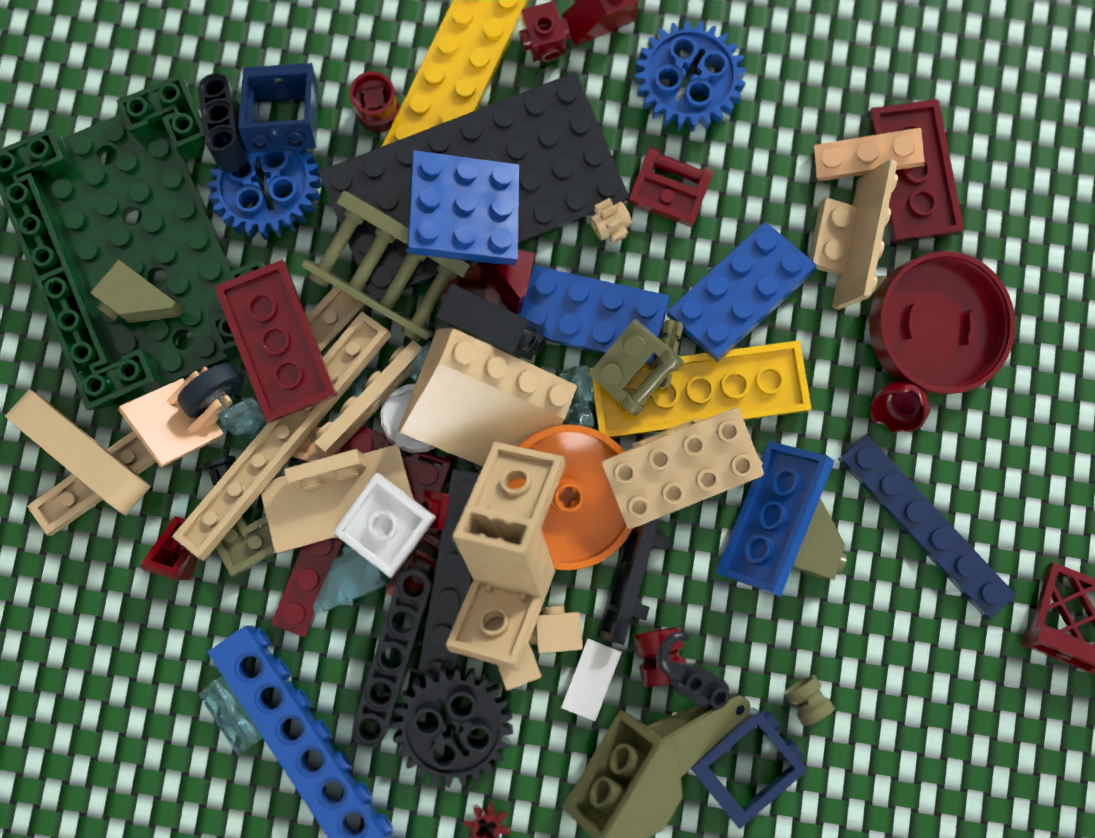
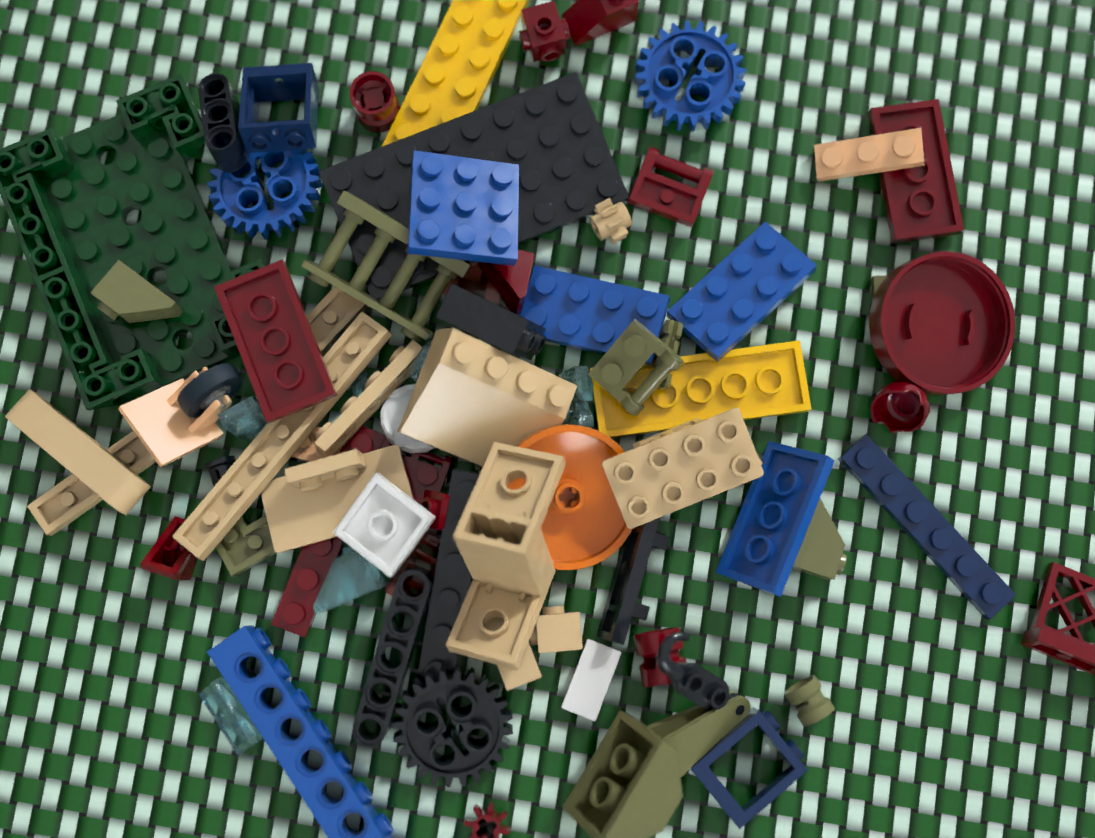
(850, 236): tan bracket -> none

